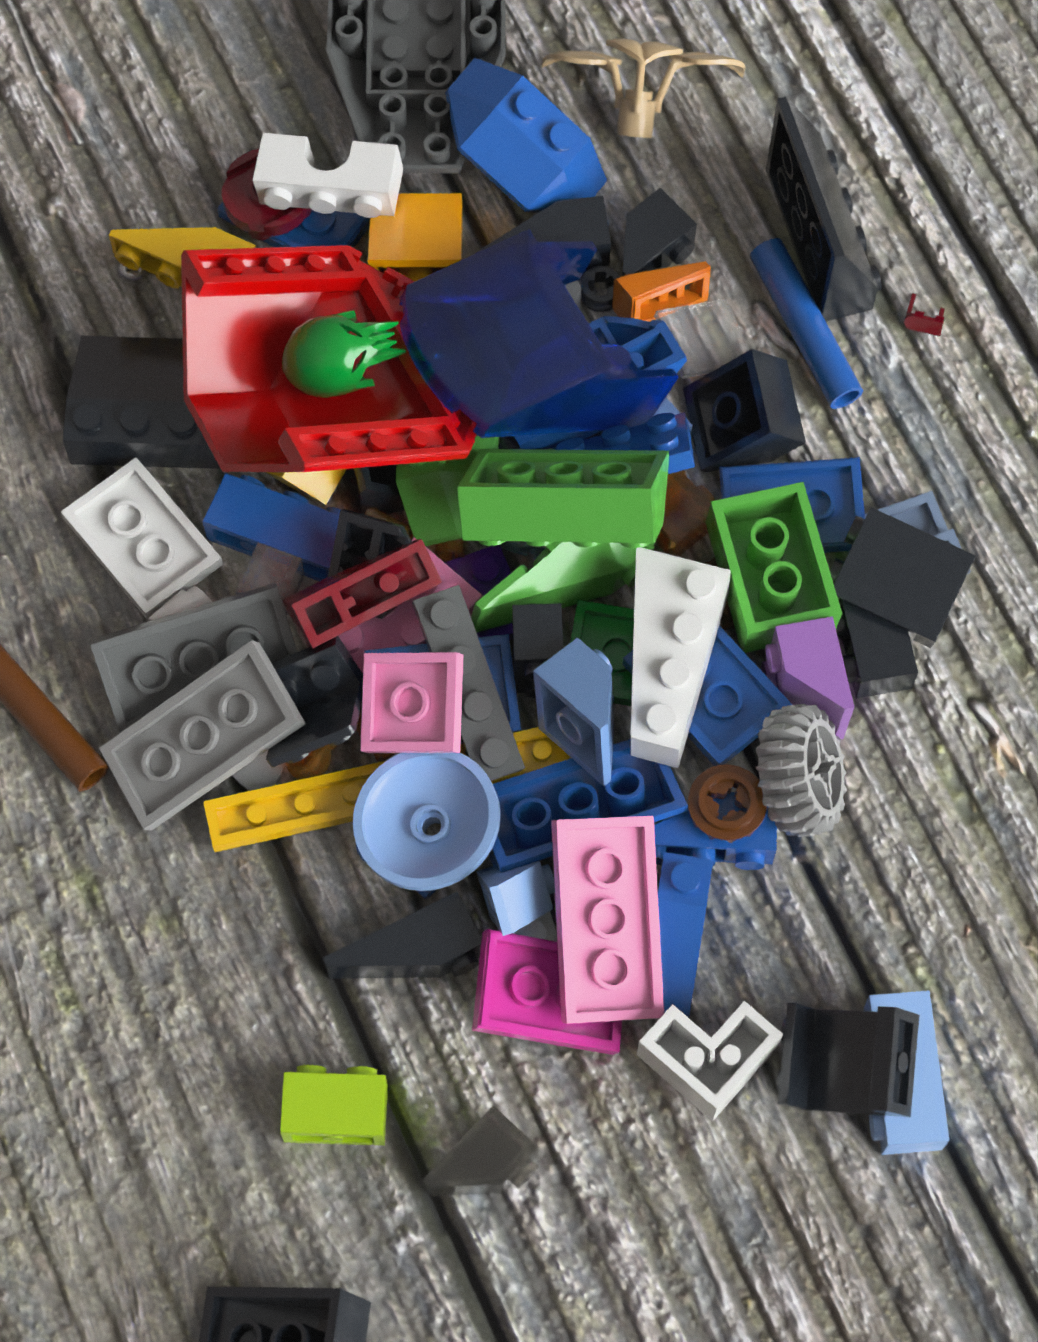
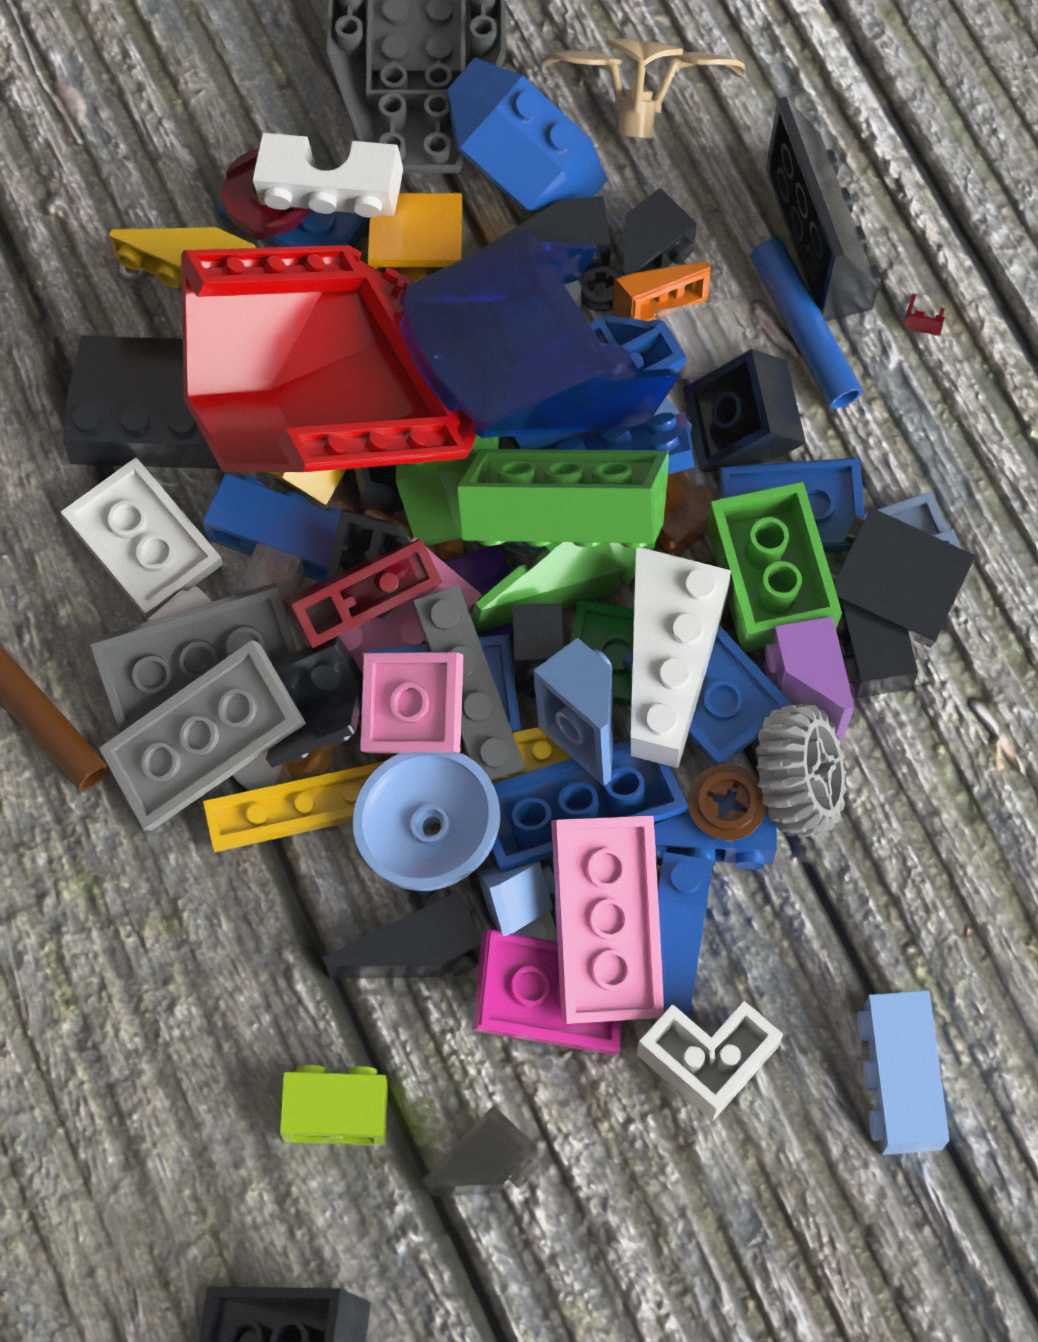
(323, 354): green helmet -> none
(848, 1060): black panel -> none

